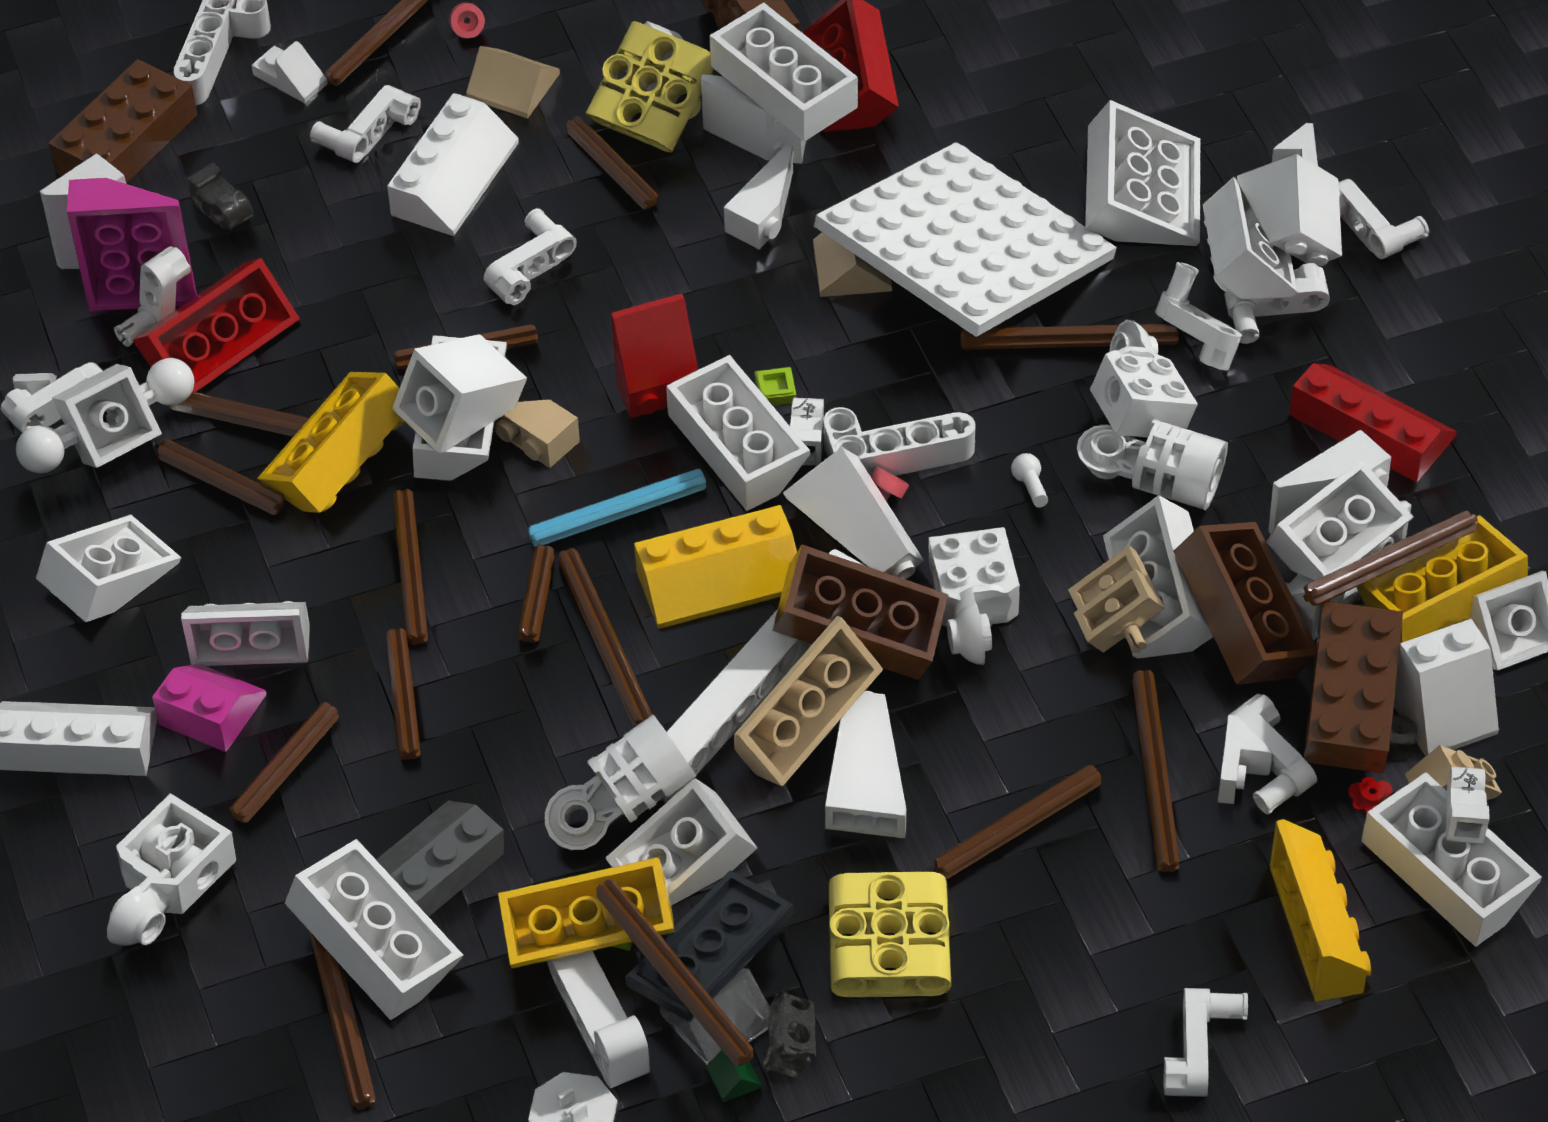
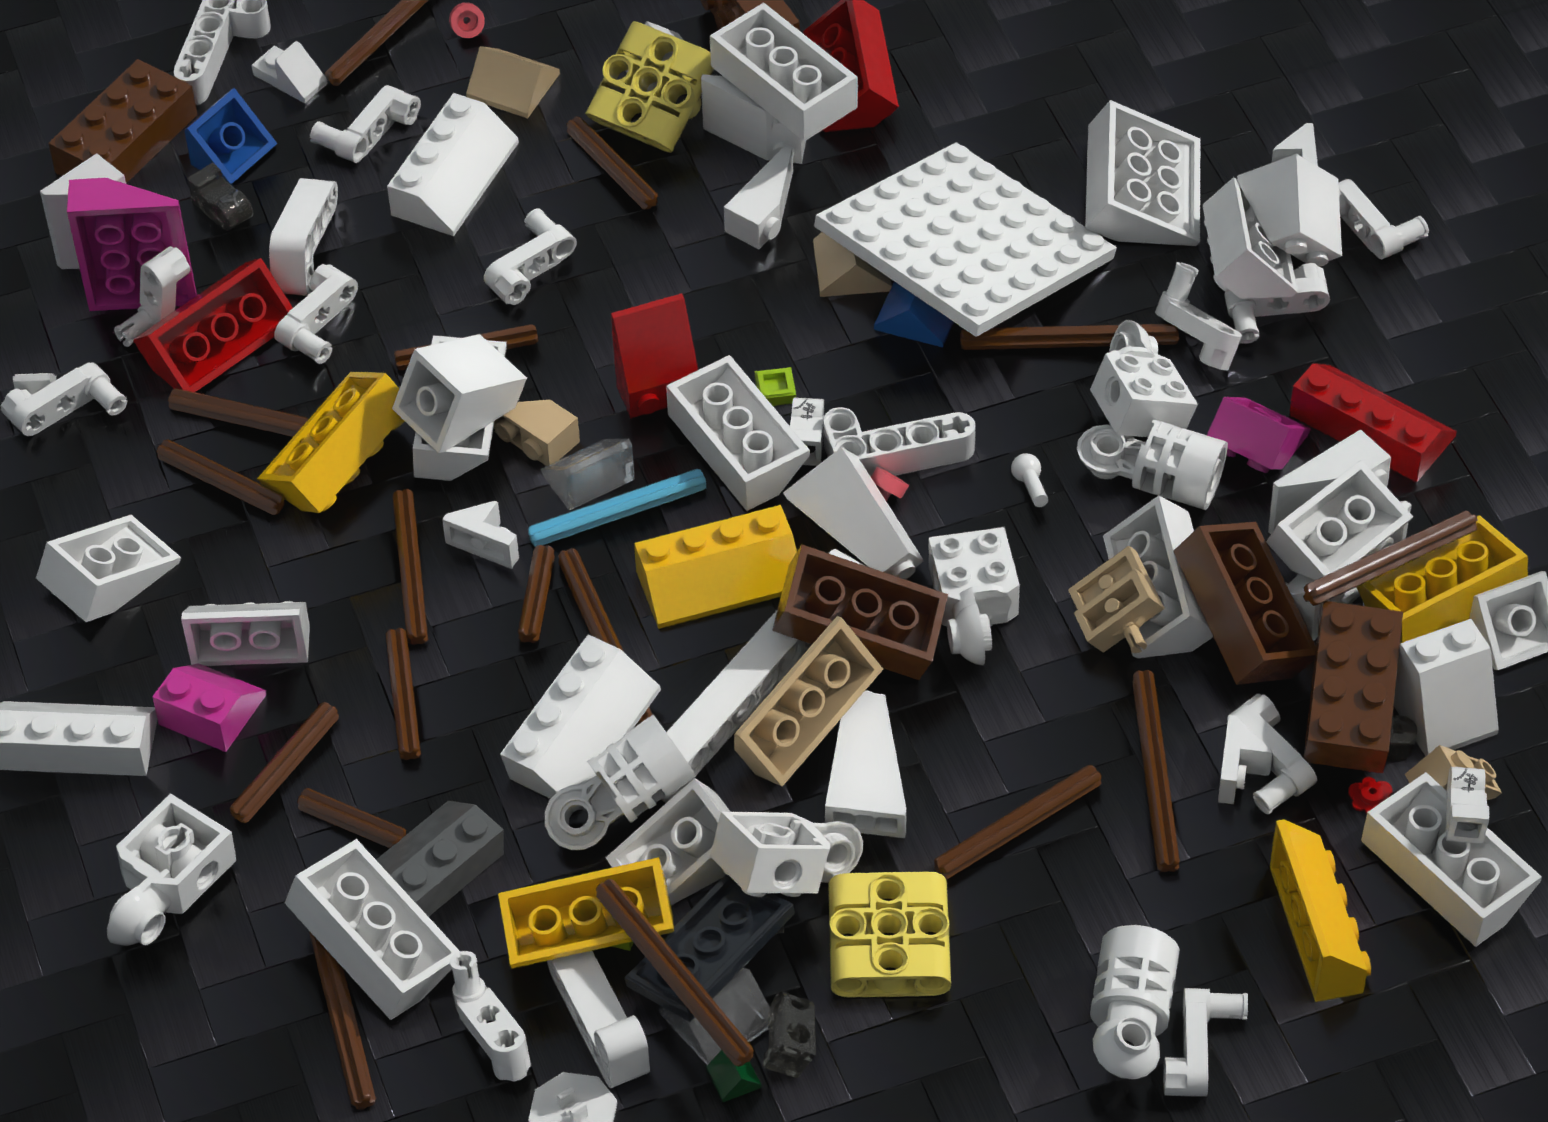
(82, 411): white brick -> none
(228, 137): none -> blue slope
(299, 234): none -> white beam
(329, 296): none -> white beam
(350, 818): none -> reddish brown axle
(477, 1004): none -> white beam
(479, 533): none -> white slope
(580, 715): none -> white slope
(591, 471): none -> clear slope
(783, 851): none -> white brick
(912, 318): none -> blue slope
(1133, 998): none -> white cylinder
(1257, 433): none -> dark pink slope

